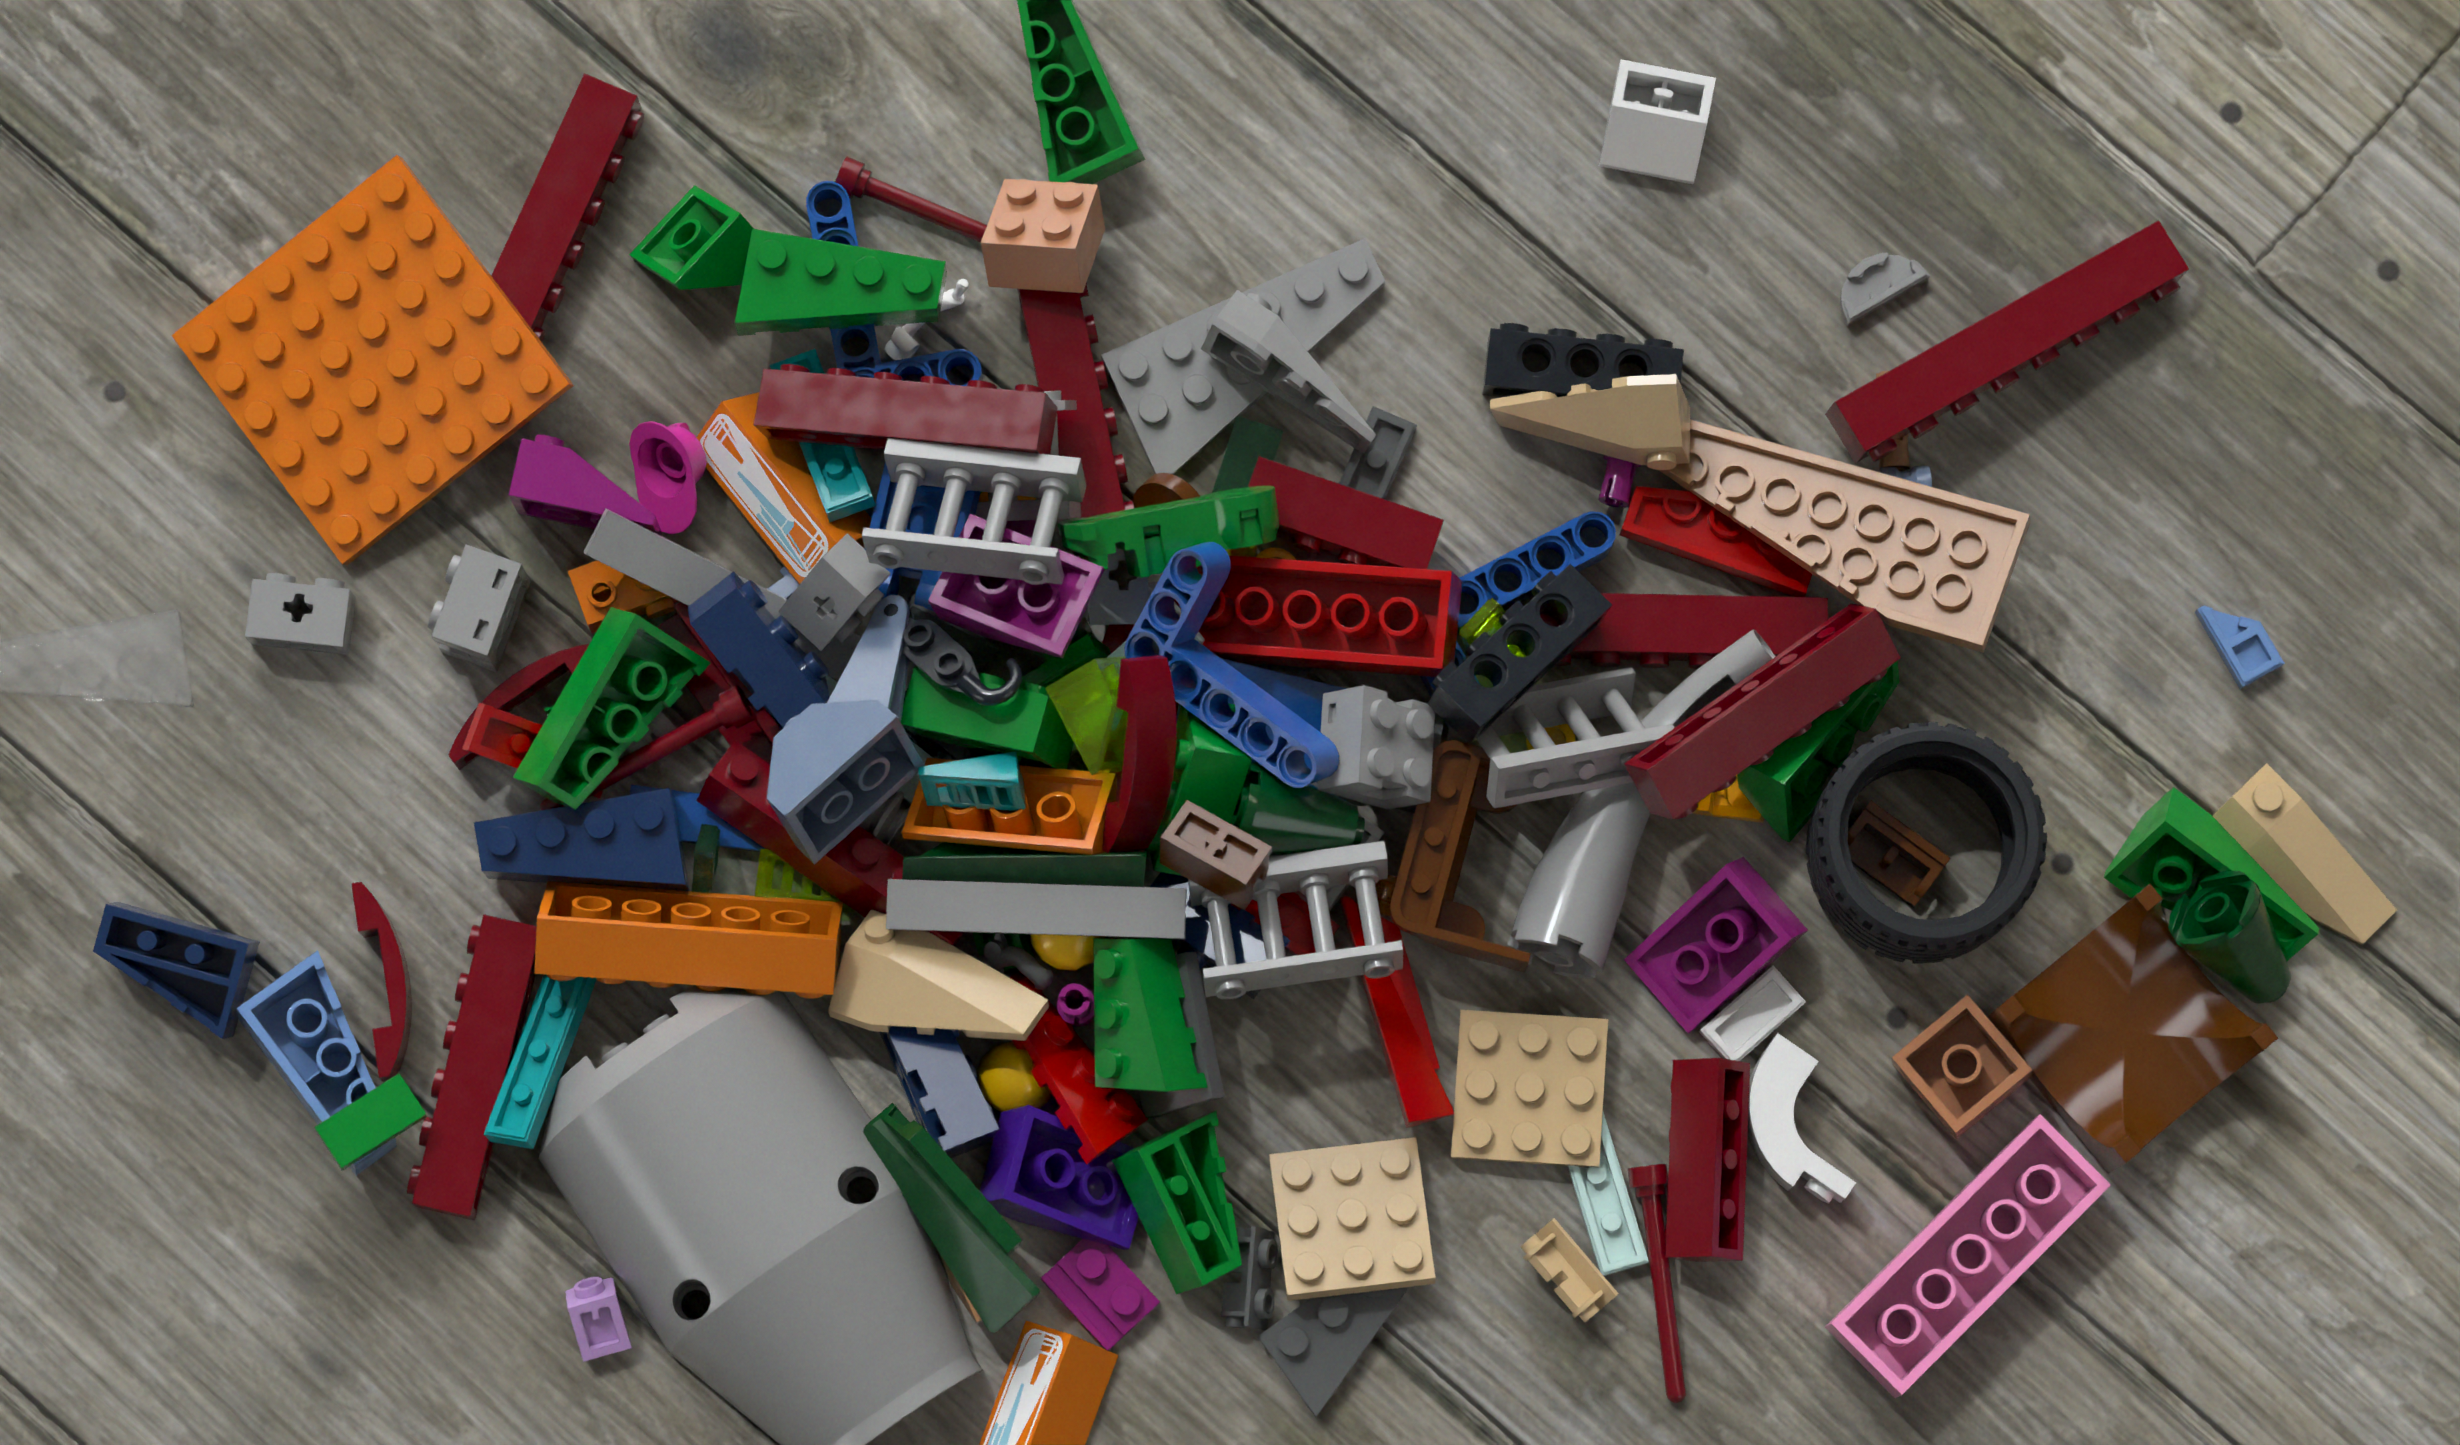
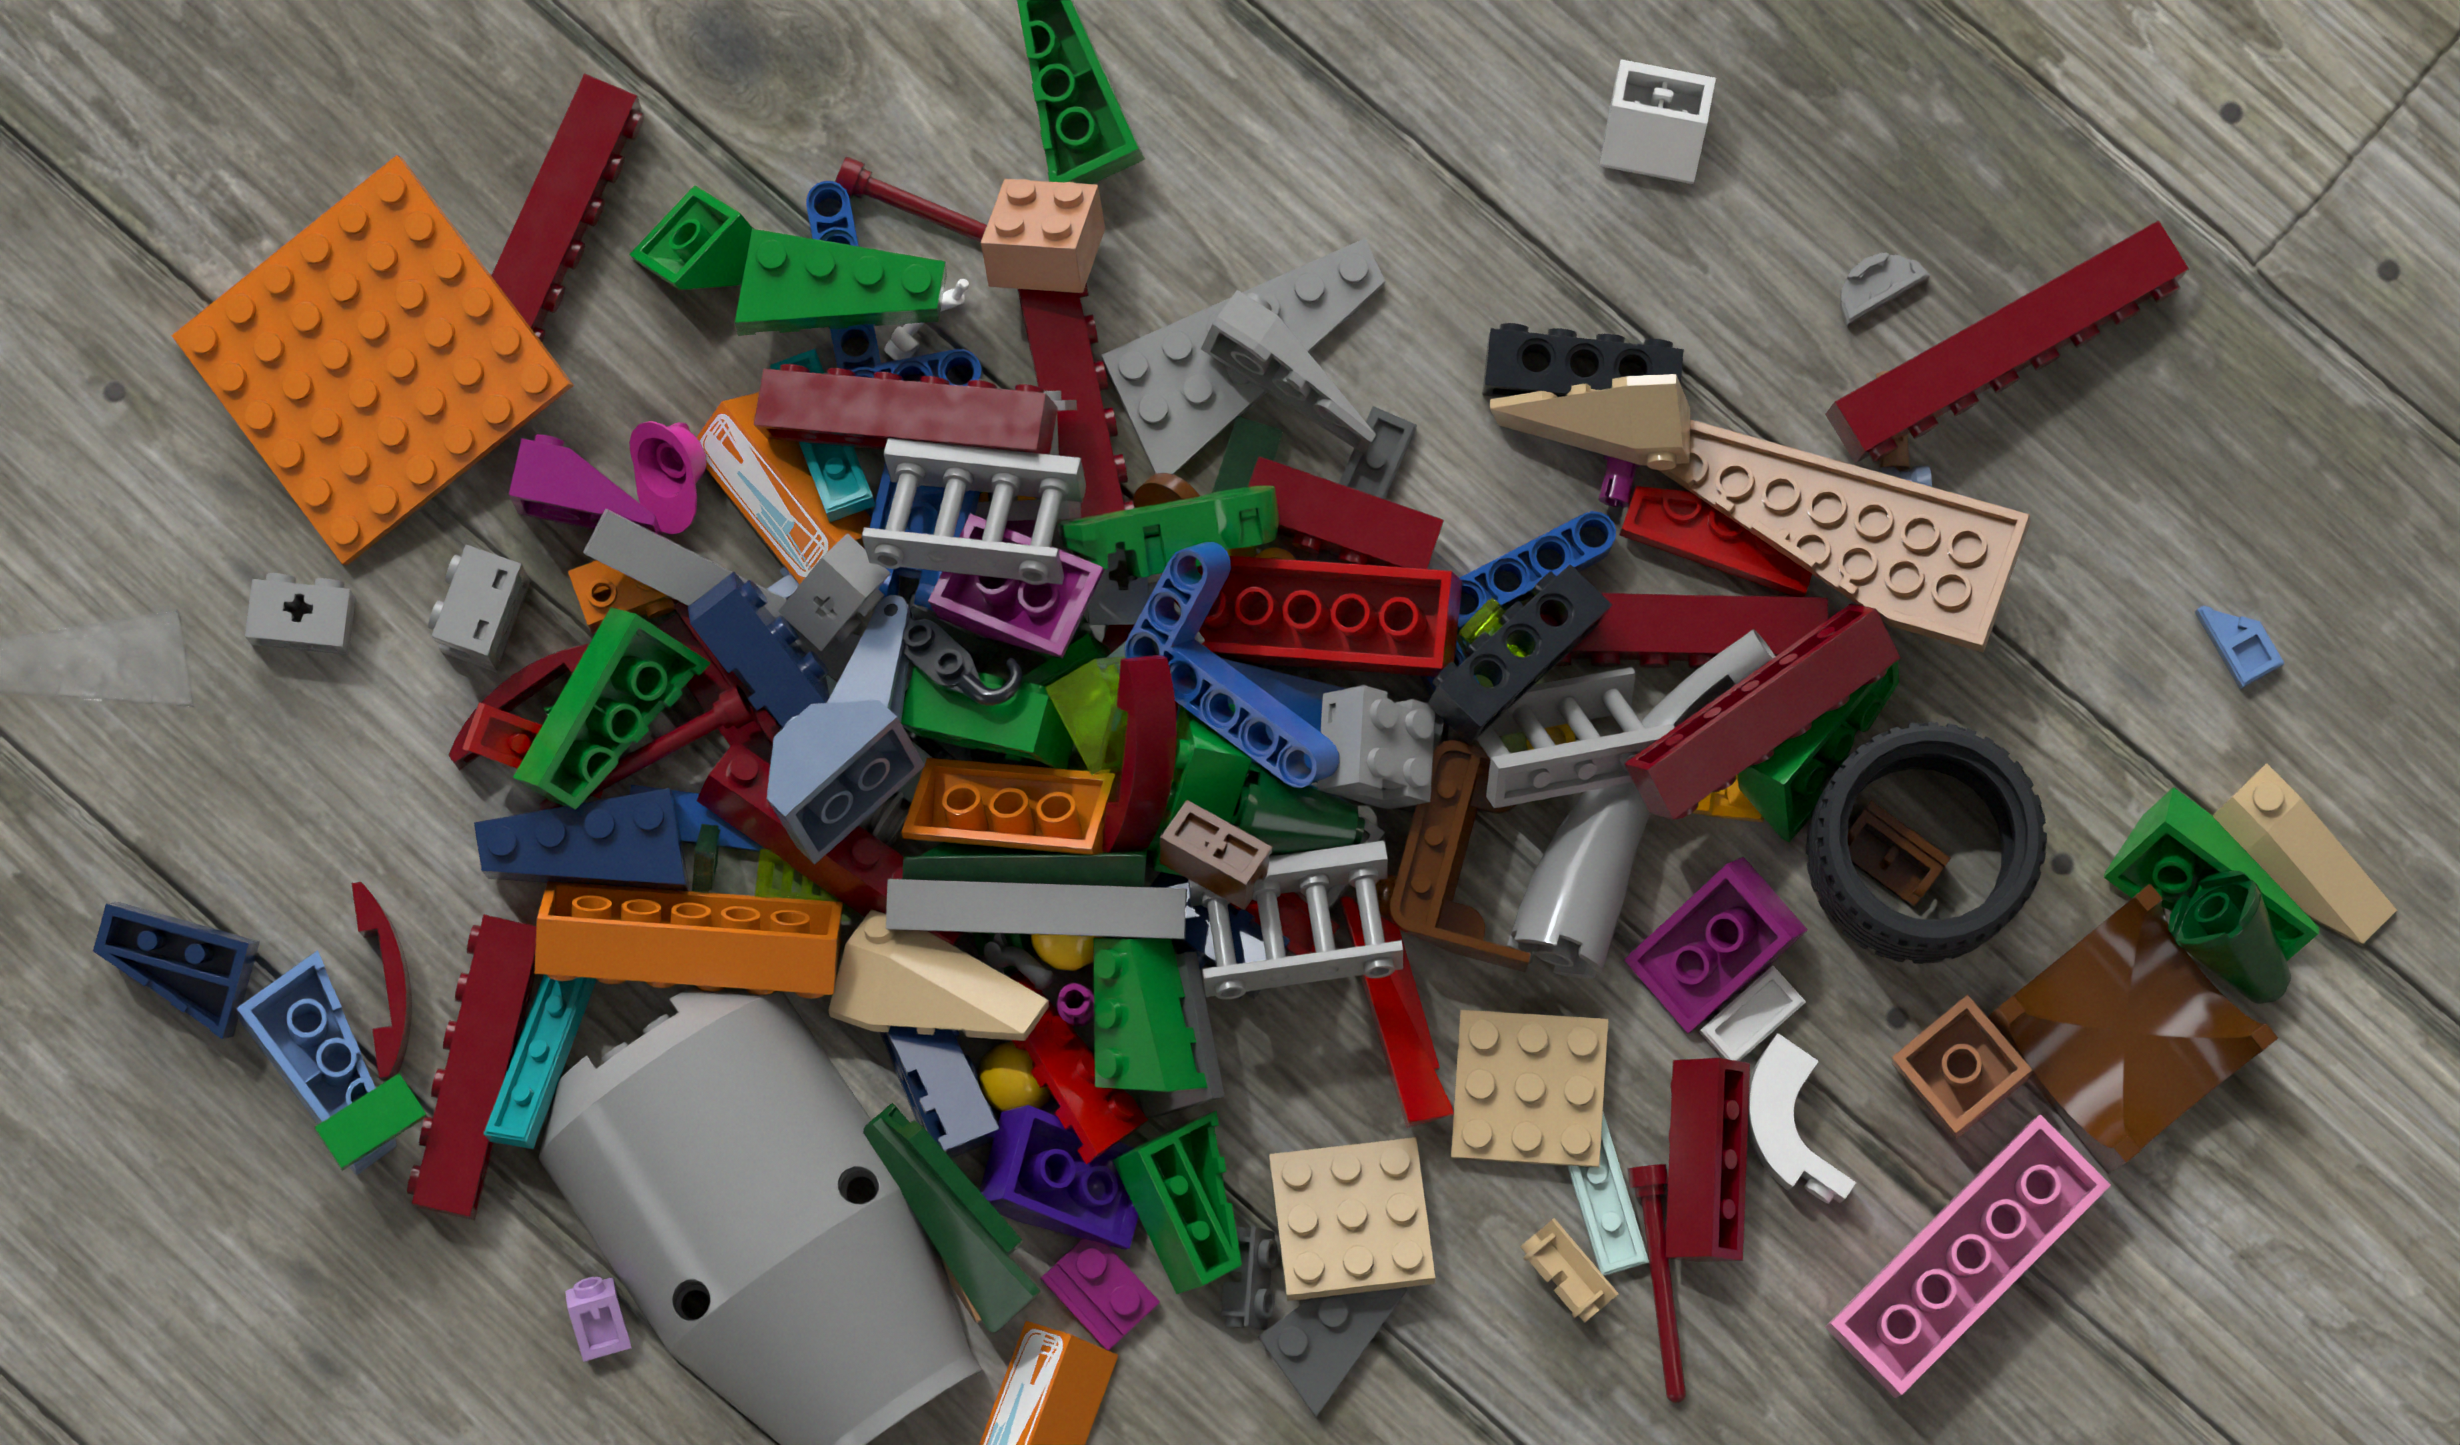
(975, 782): teal slope -> none

